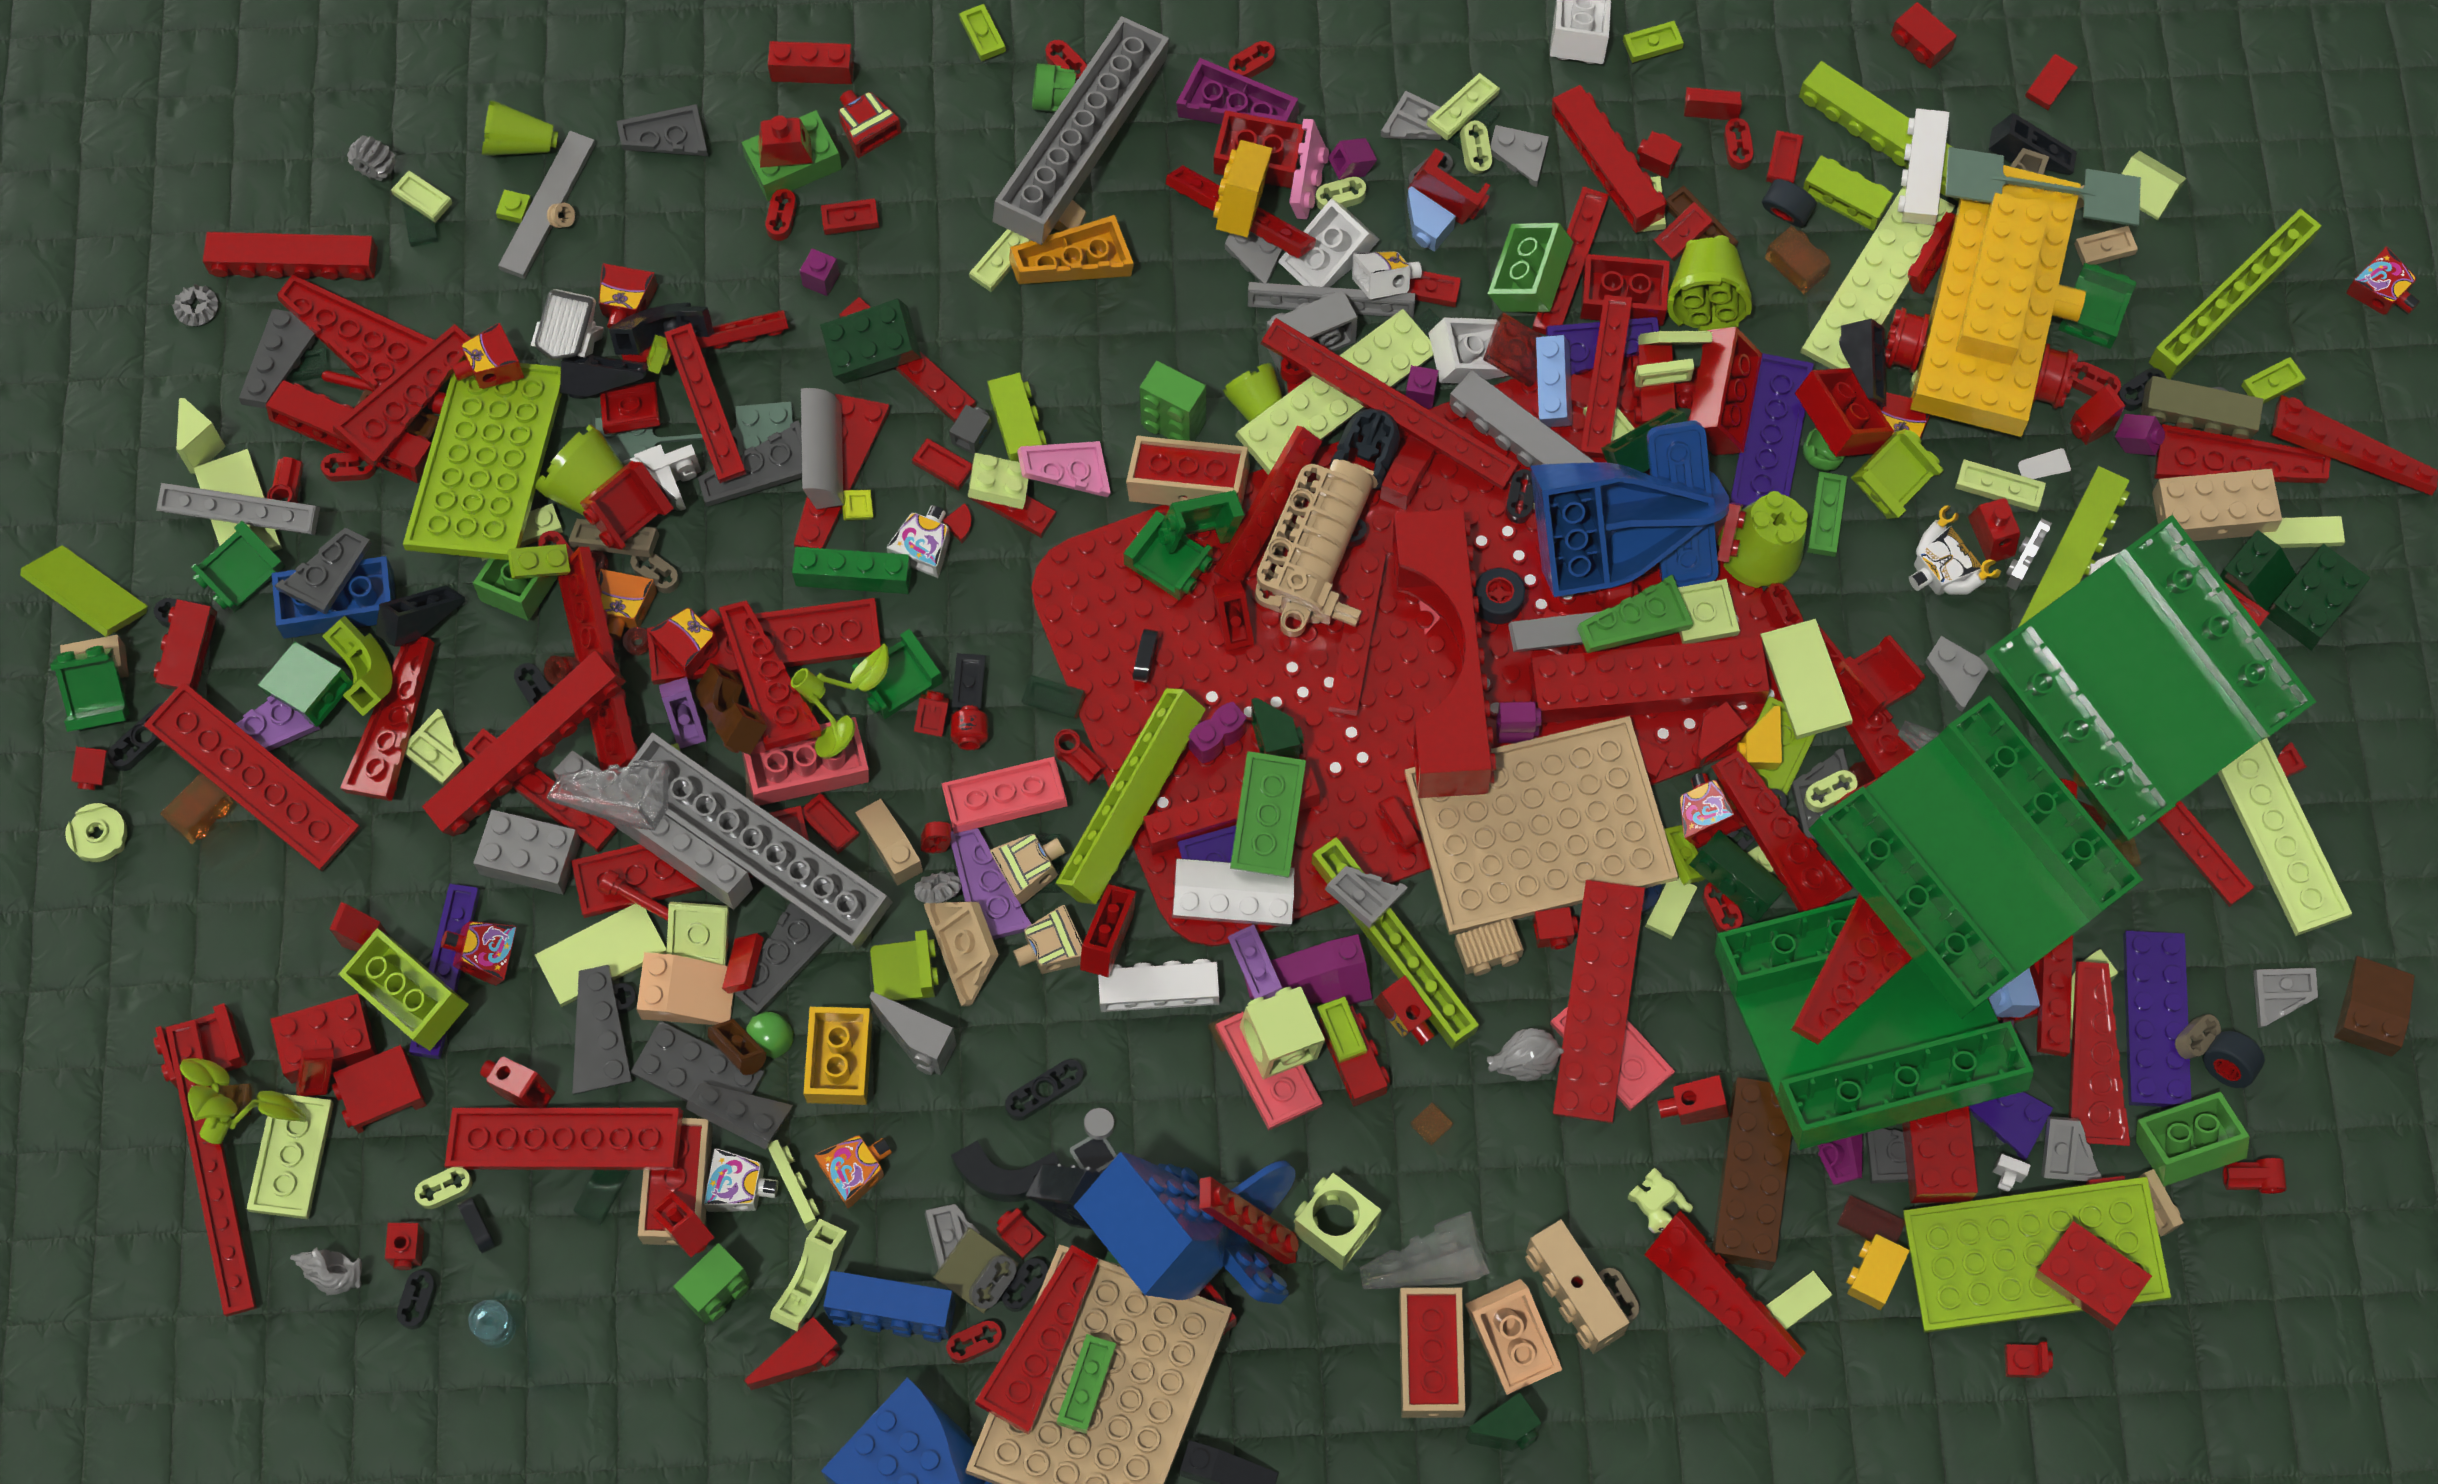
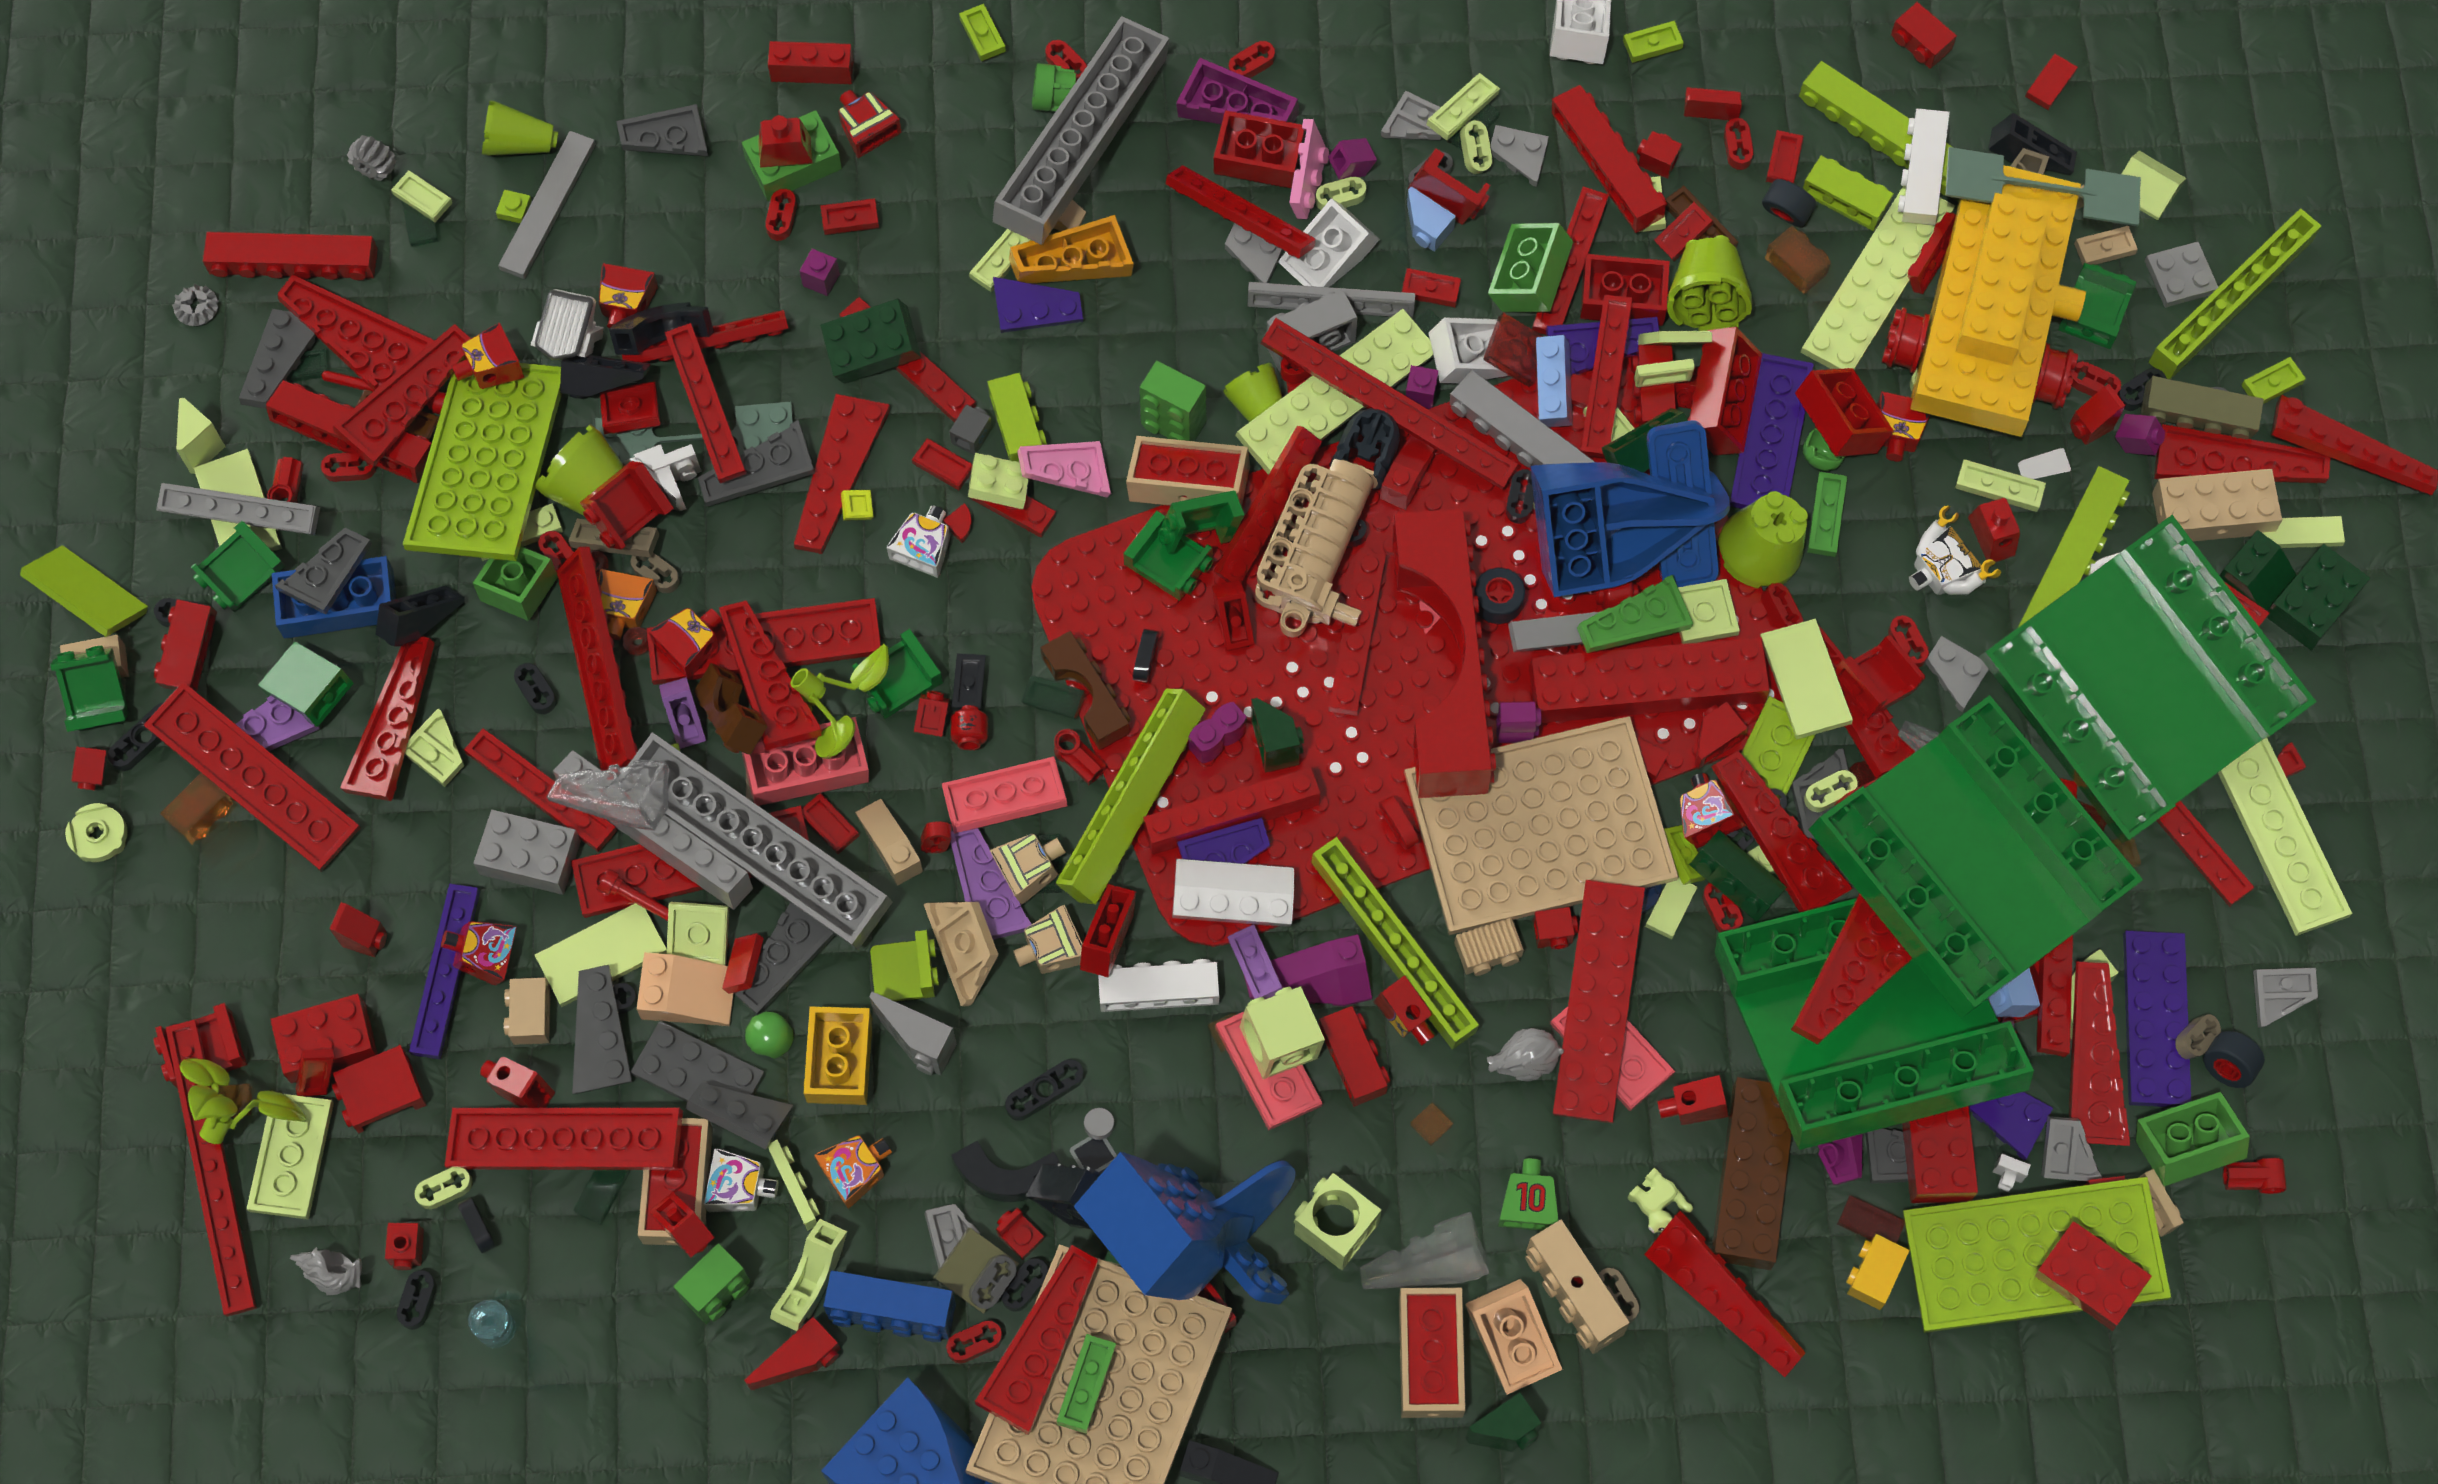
(366, 661): lime arch -> none
(403, 989): lime brick -> none
(524, 744): red brick -> none
(528, 1011): none -> tan brick
(538, 561): lime plate -> none
(553, 665): clear red wheel -> none
(566, 209): tan bush -> none
(658, 354): lime plate -> none
(737, 1046): reddish brown brick -> none
(822, 448): light grey brick -> none
(852, 570): green brick -> none
(937, 887): light grey gear -> none
(1034, 306): none -> dark purple wing
(1067, 661): none -> reddish brown arch
(1242, 188): yellow brick -> none
(1247, 1220): red plate -> none
(1267, 814): bright green plate -> none
(1342, 1029): lime tile -> none
(1364, 894): light grey wing -> none
(1383, 273): white torso -> none
(1529, 1199): none -> bright green torso
(1729, 544): red plate -> none
(1763, 742): yellow slope -> none
(1799, 1300): yellowish green tile -> none
(1865, 352): black slope -> none
(1897, 472): lime panel -> none
(1913, 637): none -> red beam
(2028, 1360): red bracket -> none
(2029, 549): light grey wing -> none
(2181, 274): none -> light grey plate
(2376, 1007): reddish brown slope -> none
(2385, 284): torso -> none

